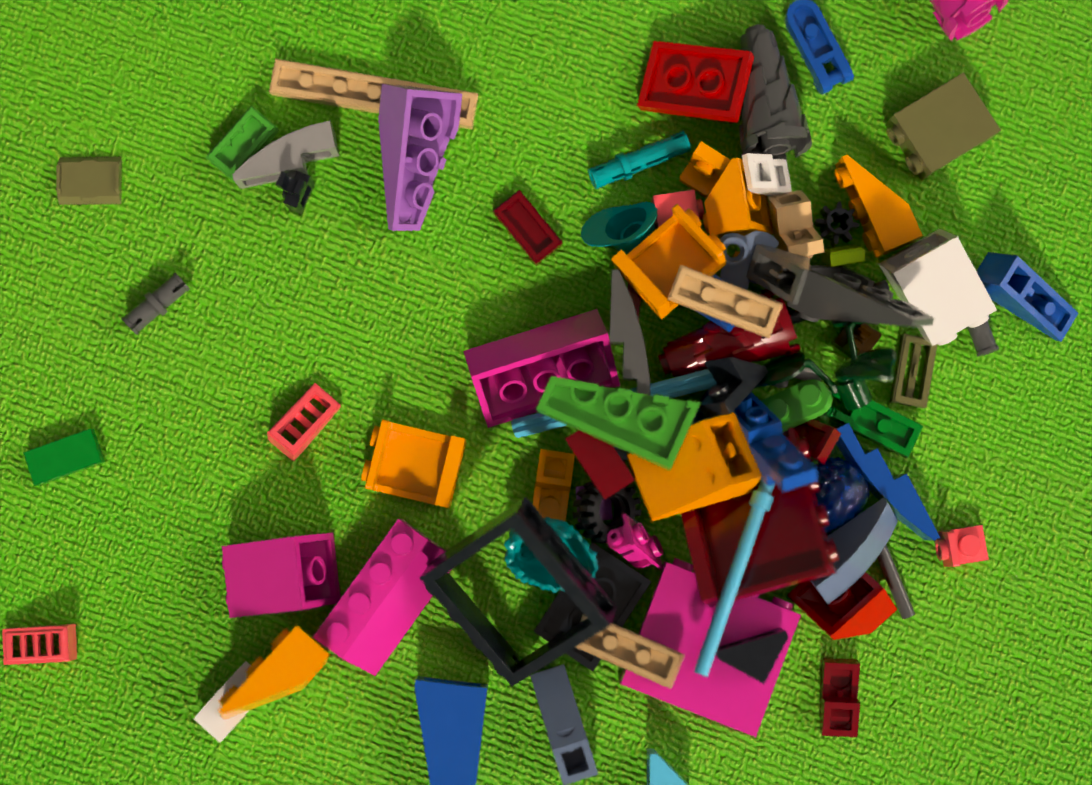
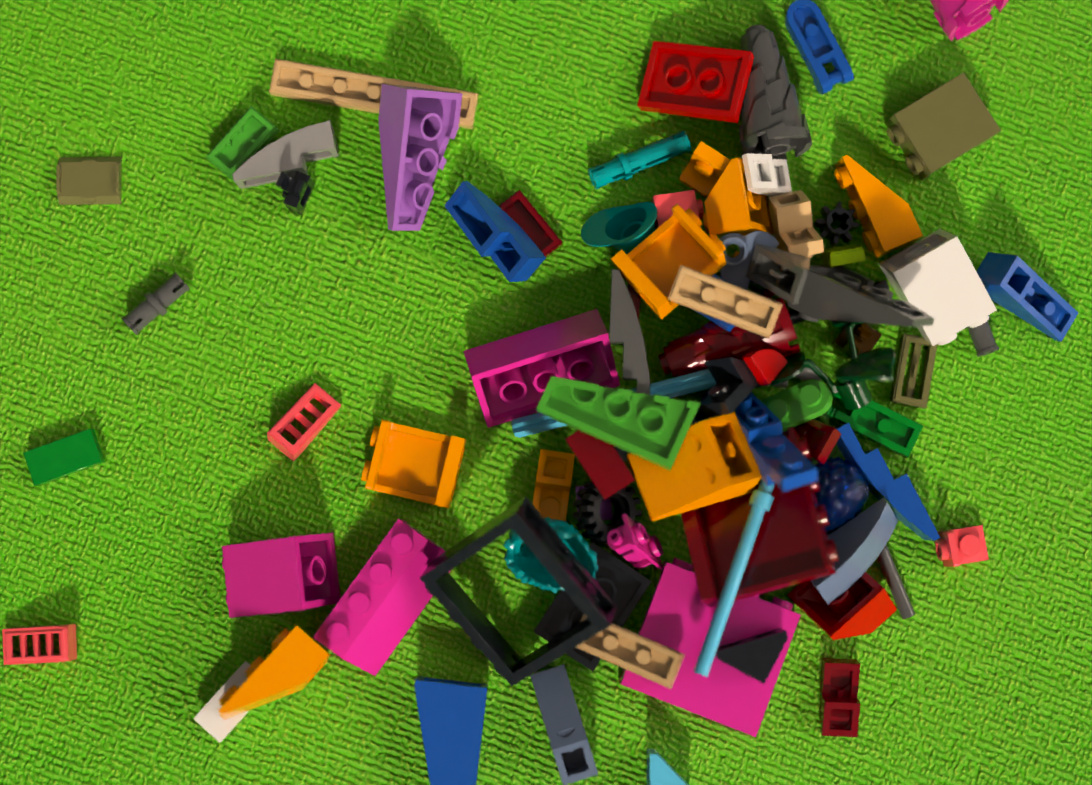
(494, 233): none -> blue slope
(765, 364): none -> red tile

